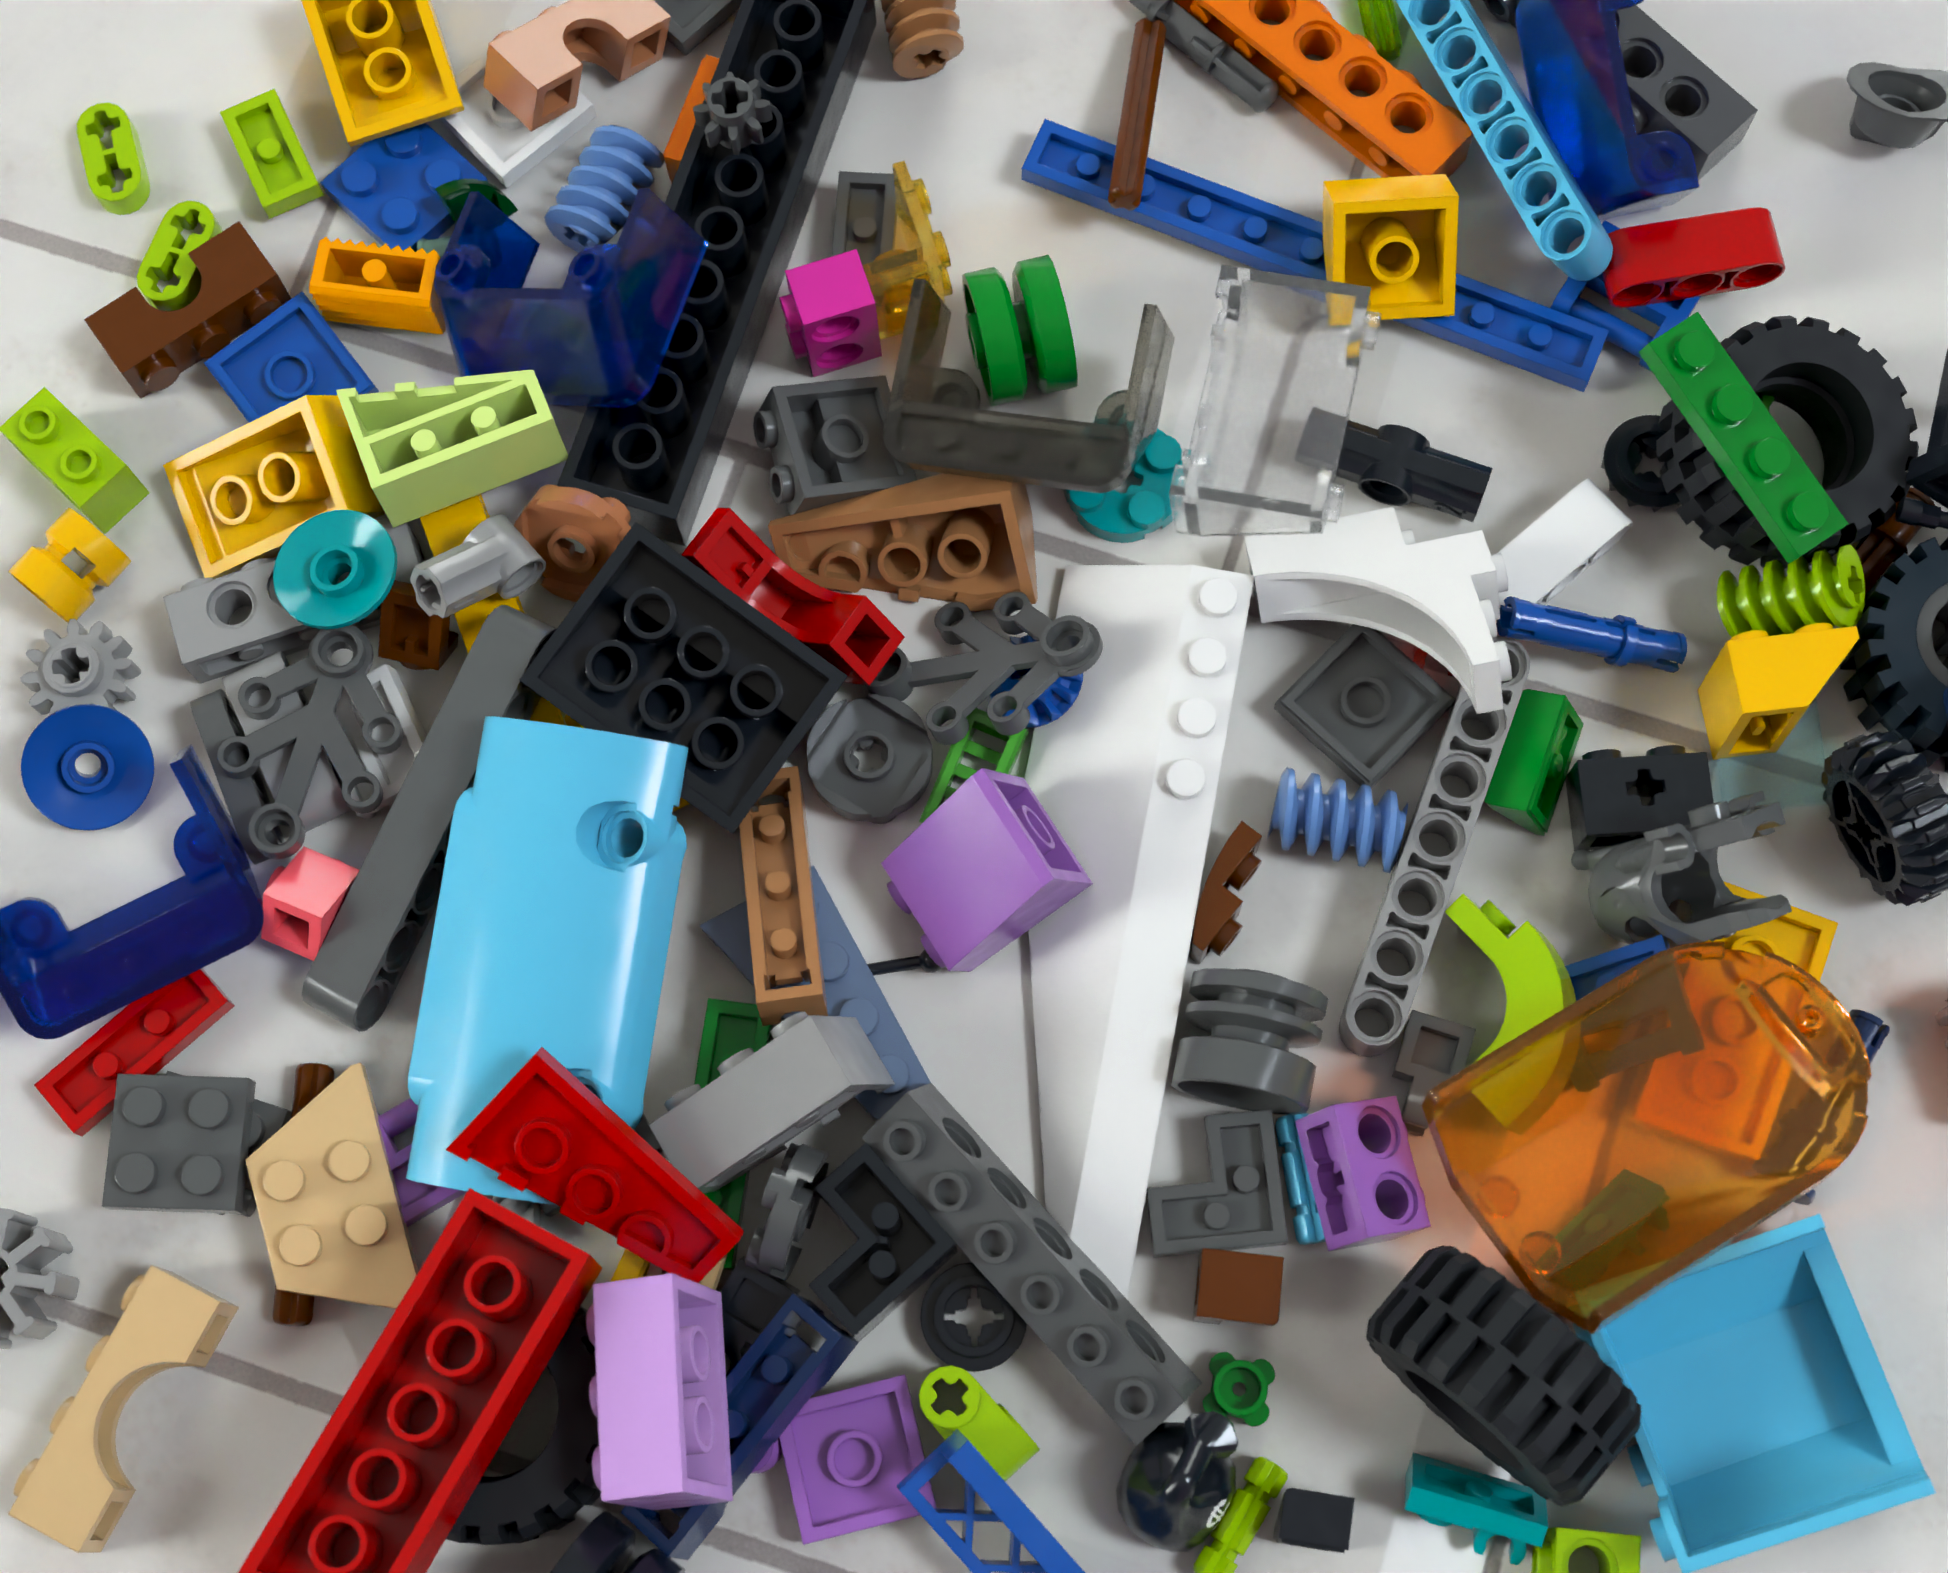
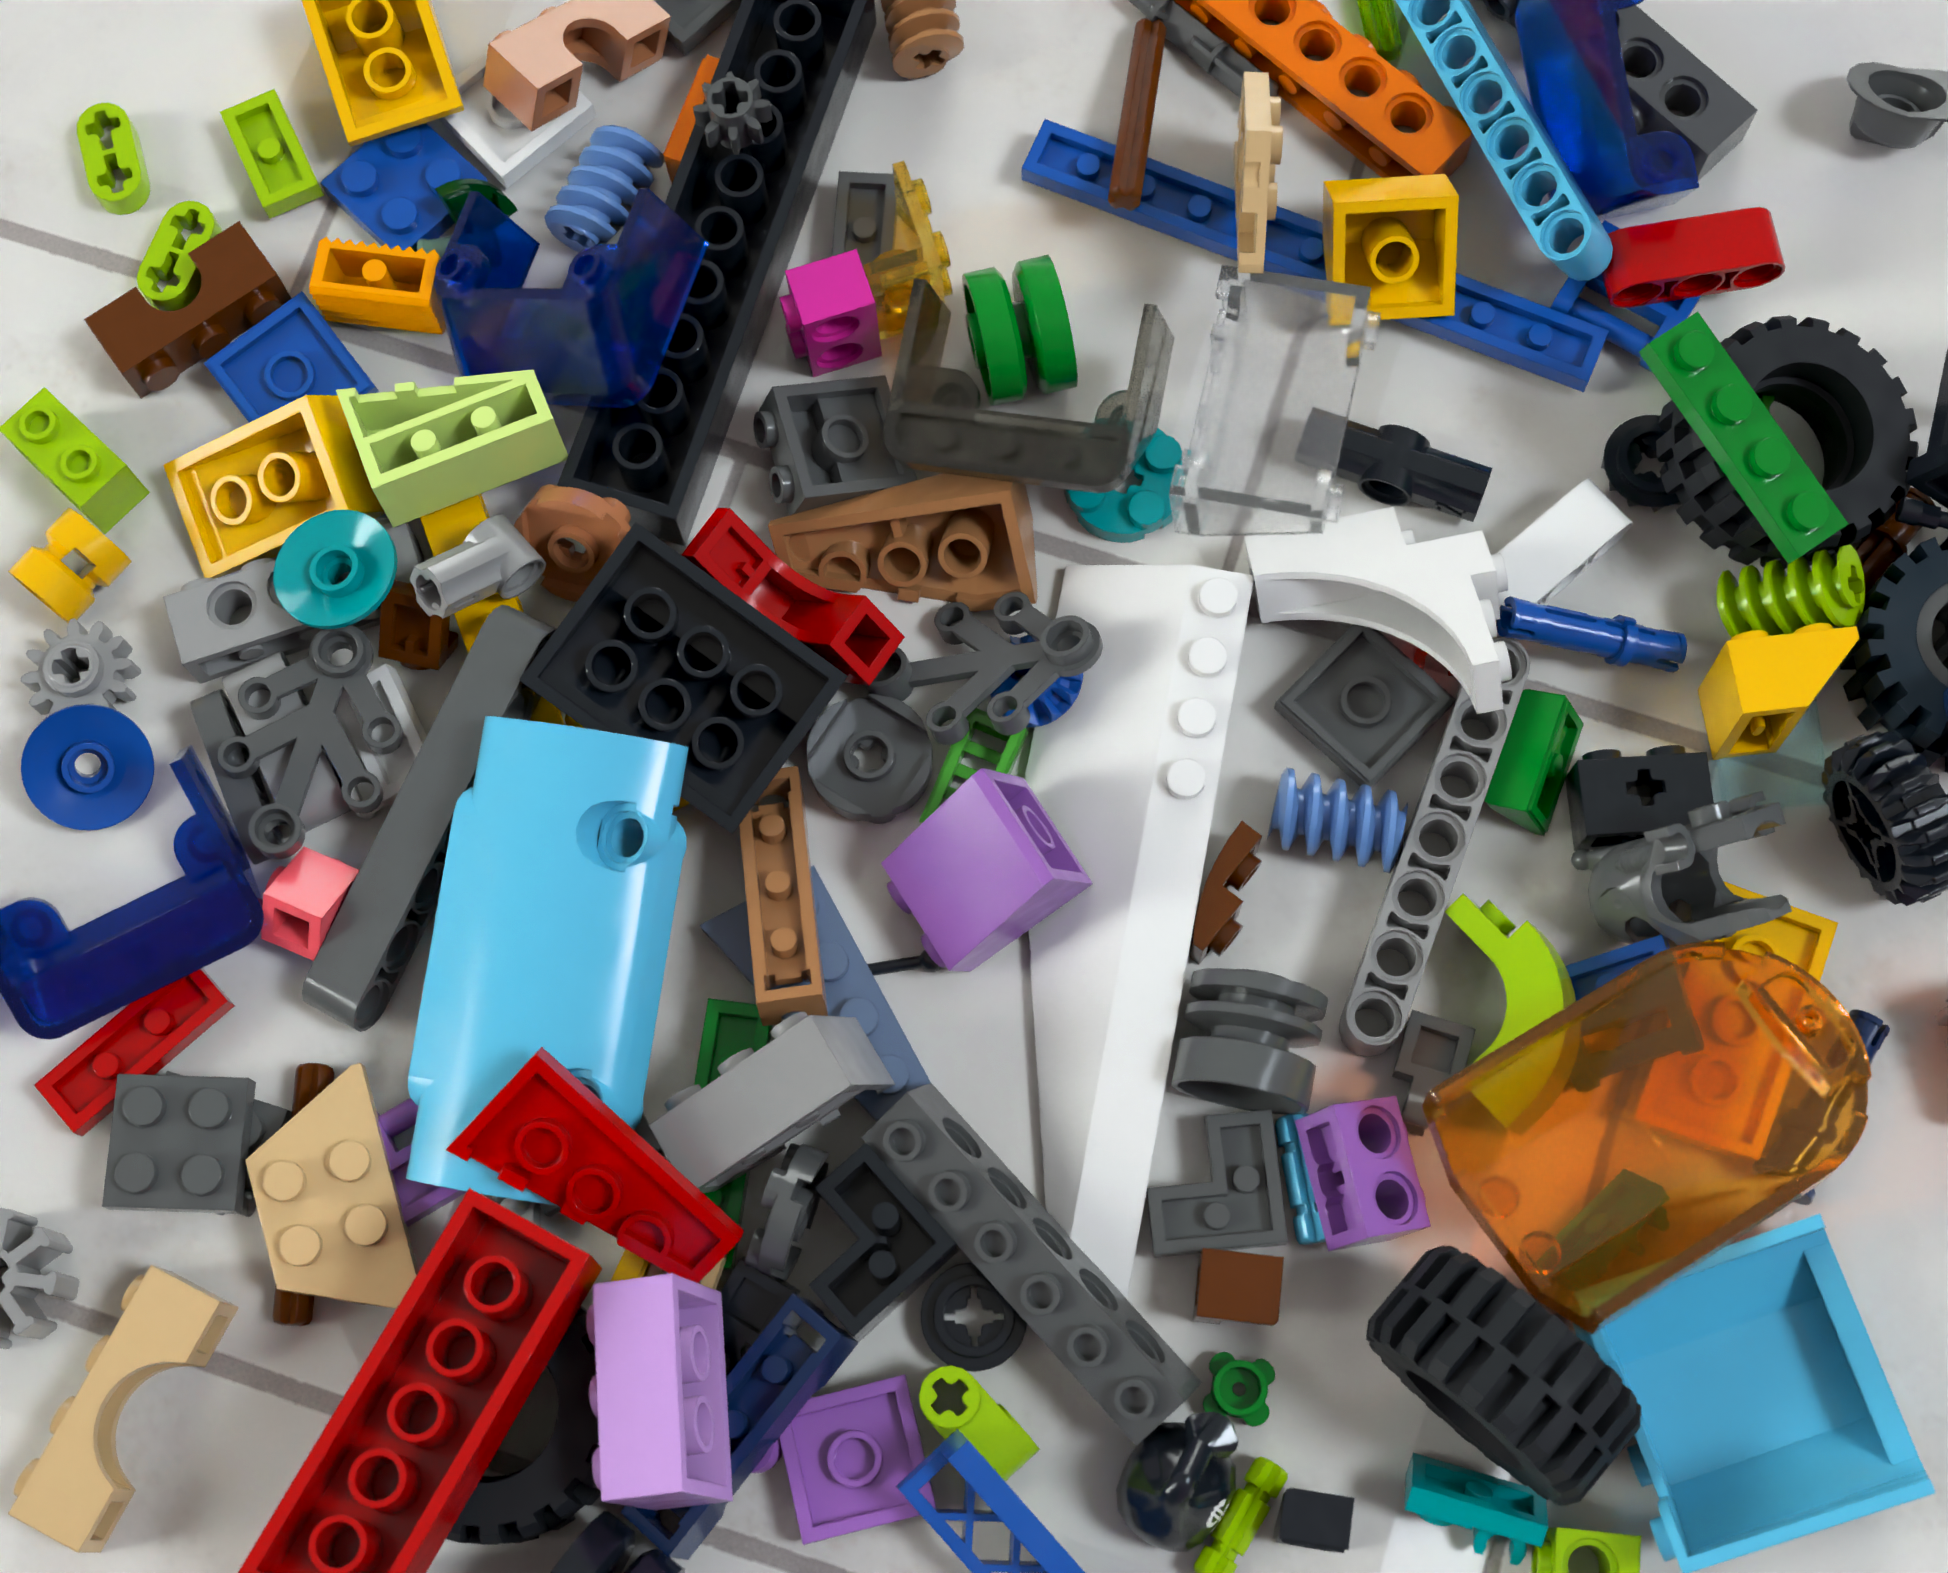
(1254, 168): none -> tan wing

